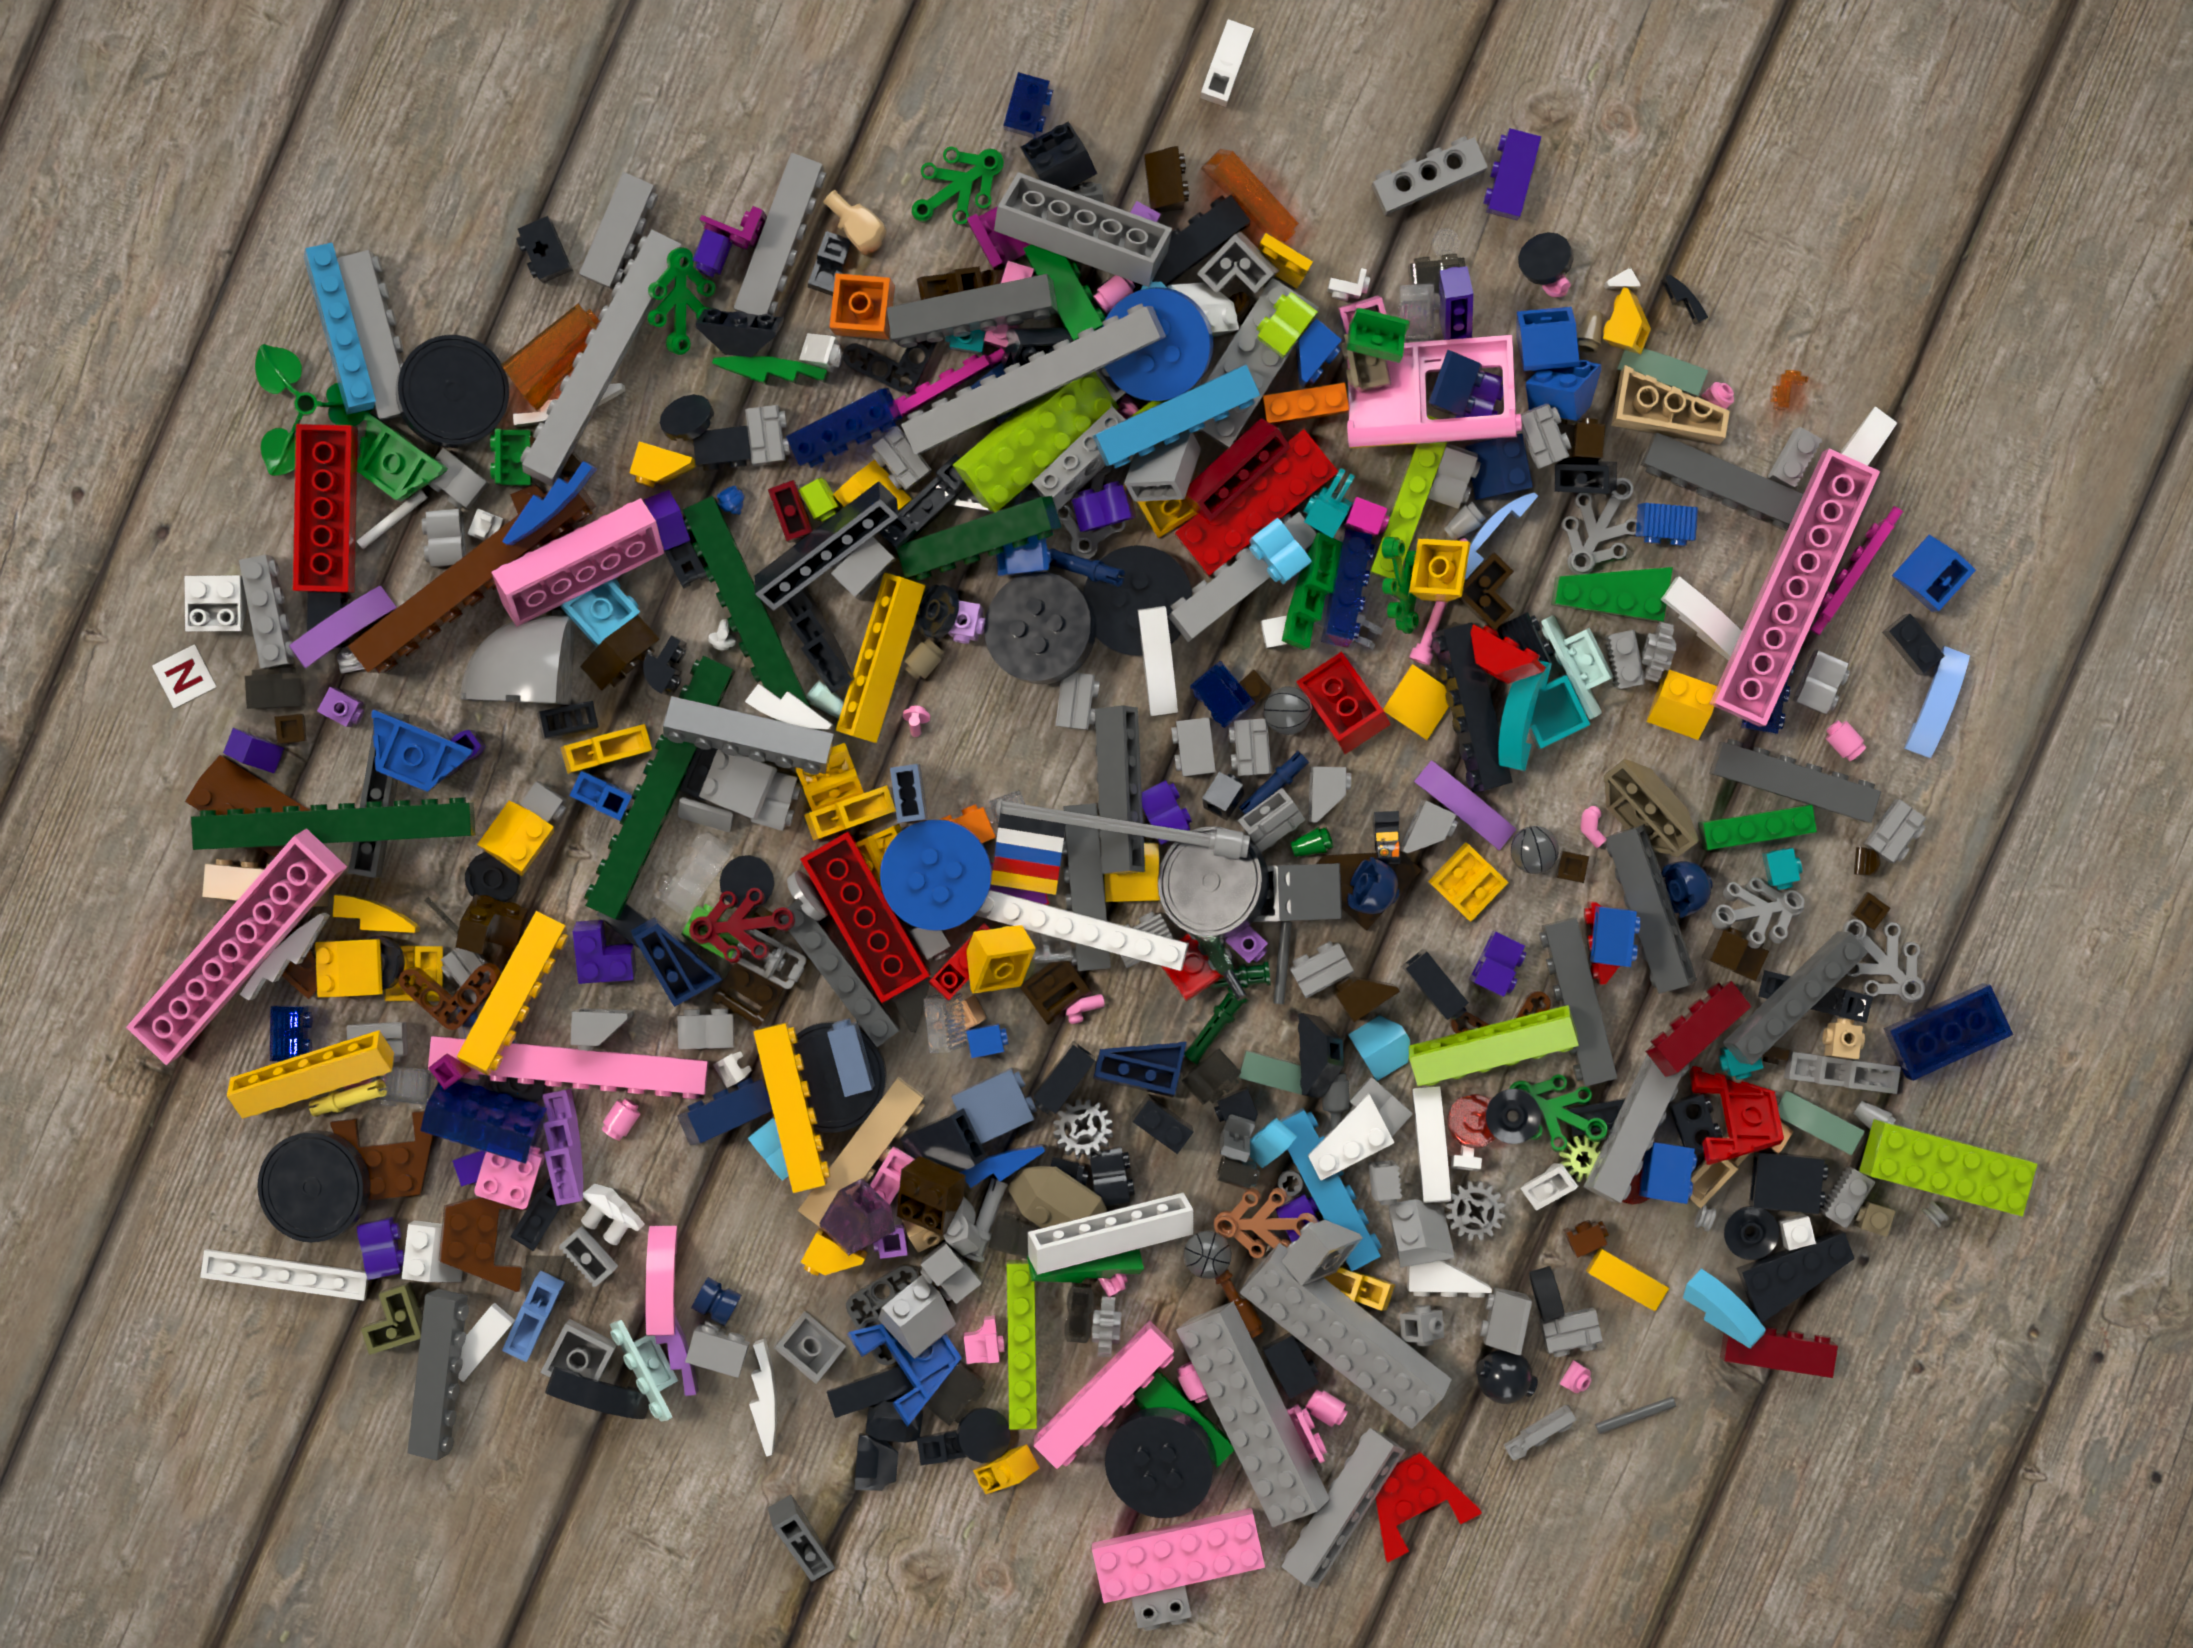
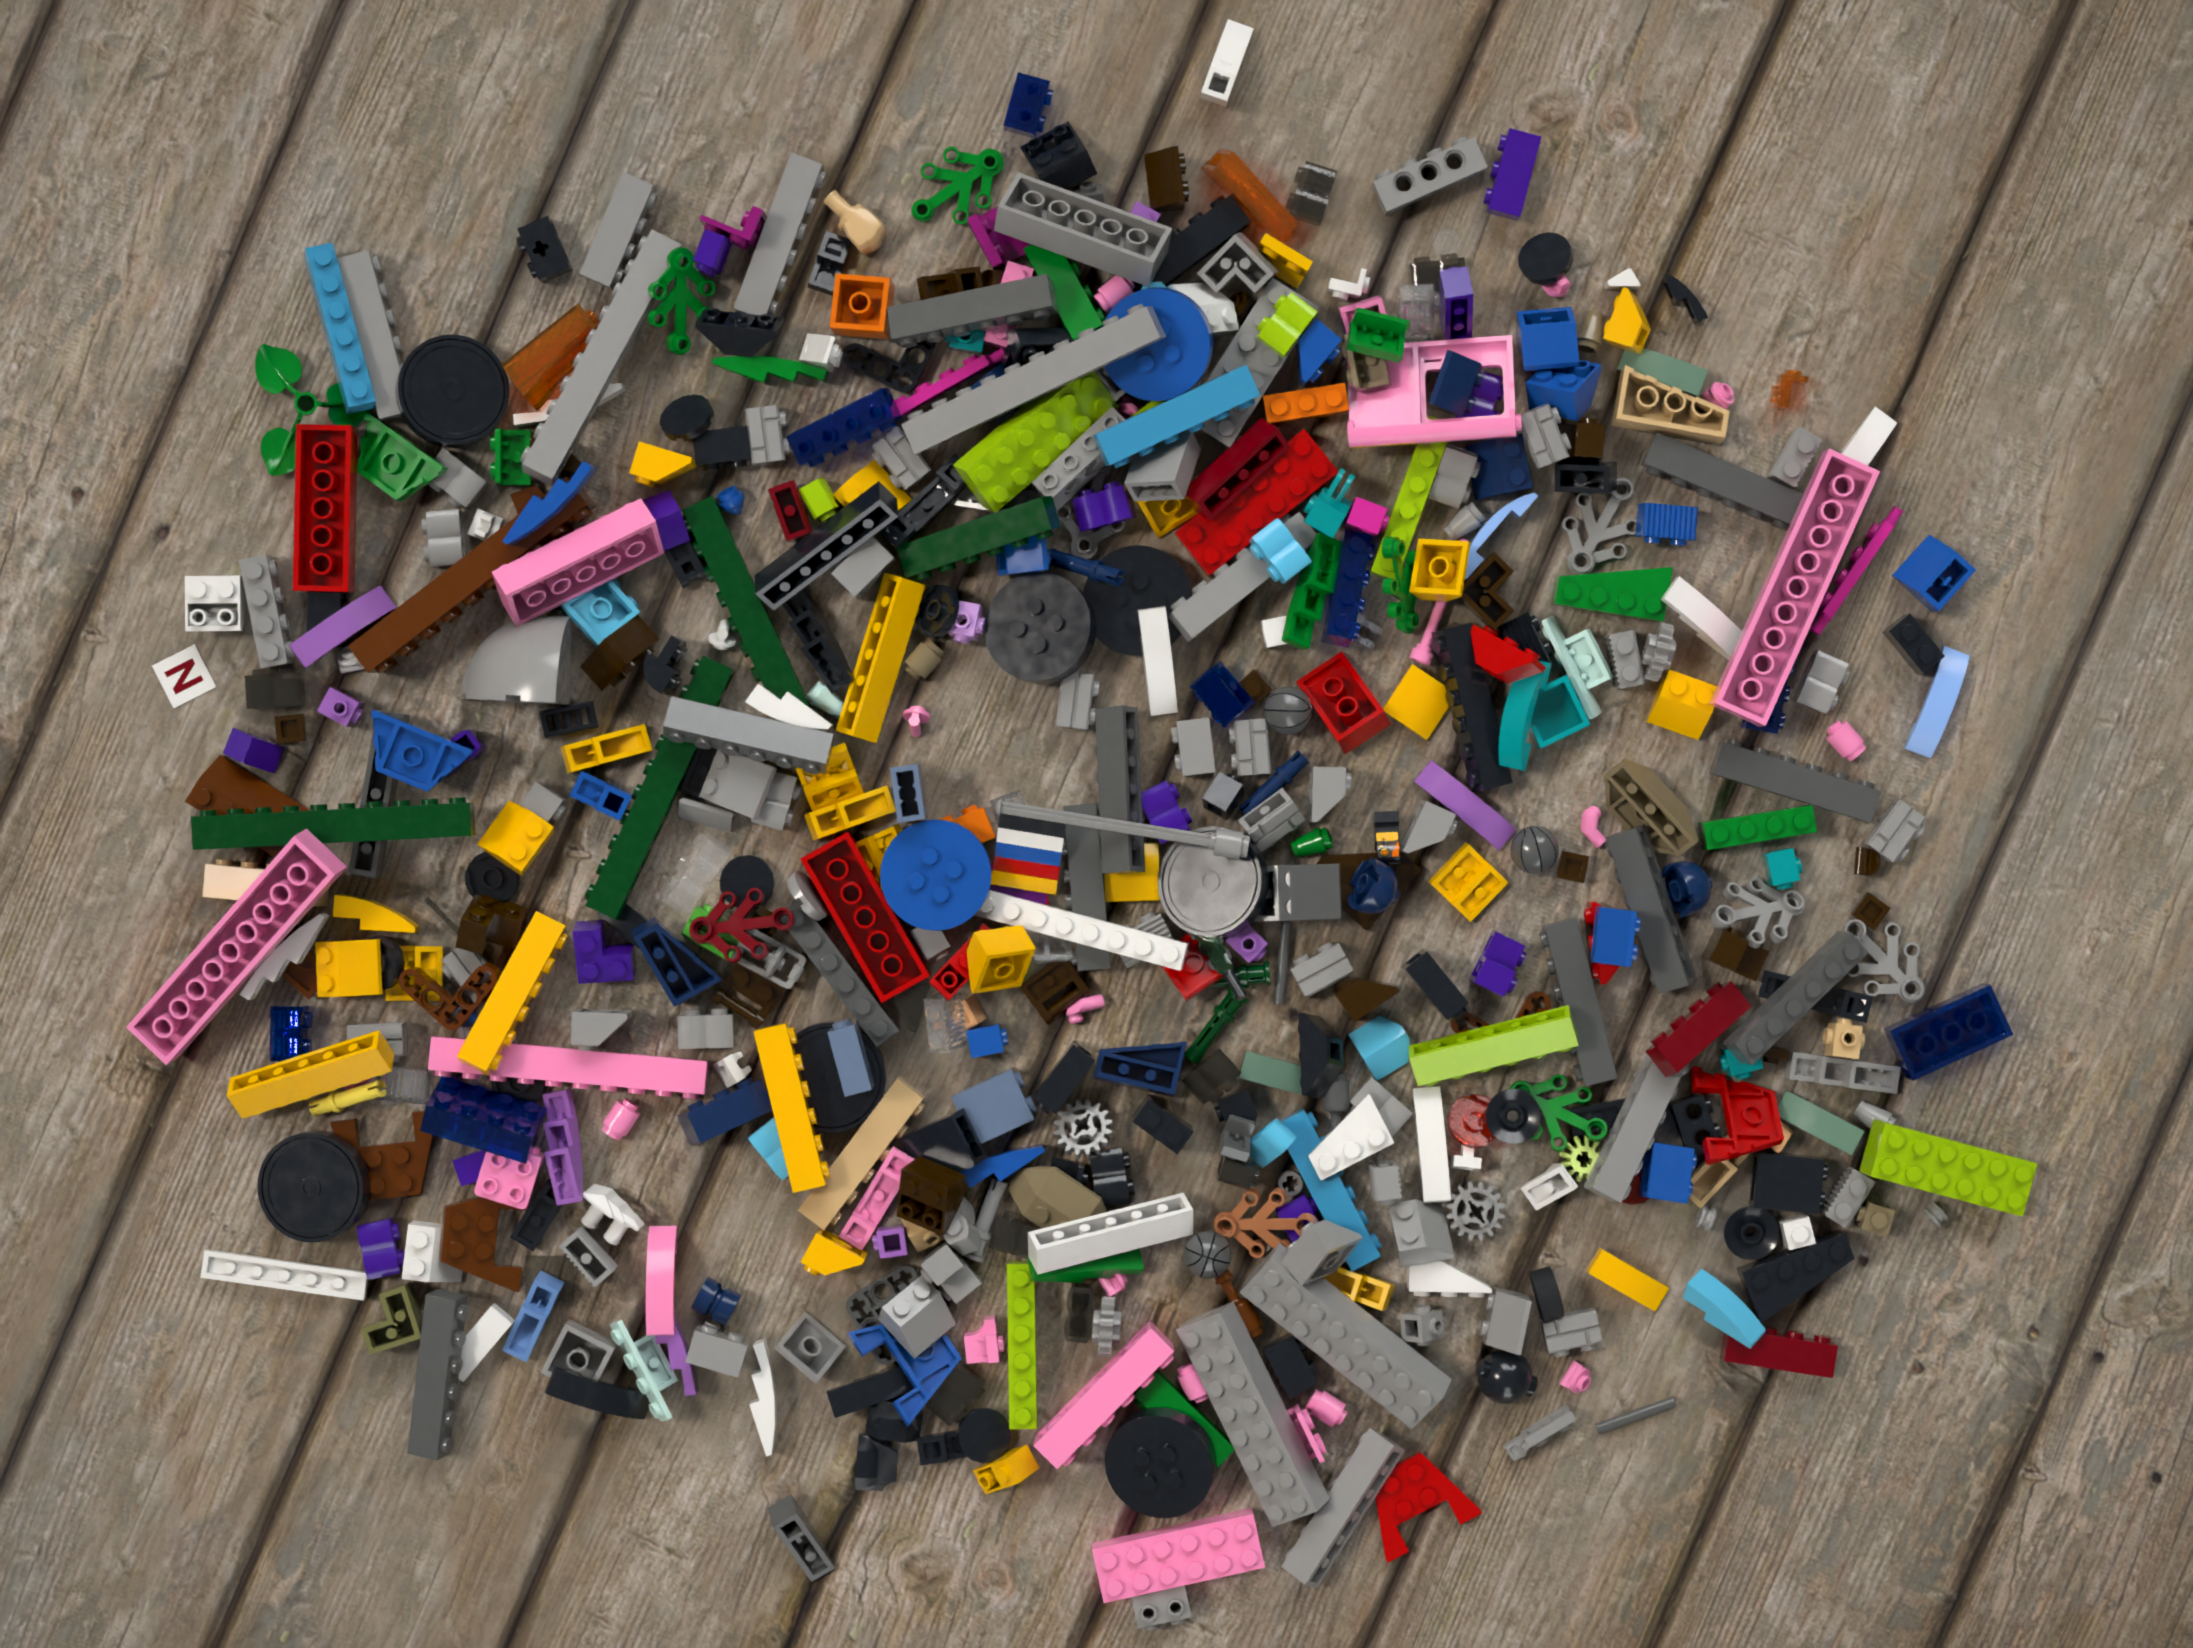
(392, 519): white bar -> none
(448, 1070): magenta slope -> none
(857, 1217): clear purple slope -> none
(1312, 193): none -> clear smoke brick
(1586, 1237): reddish brown brick -> none

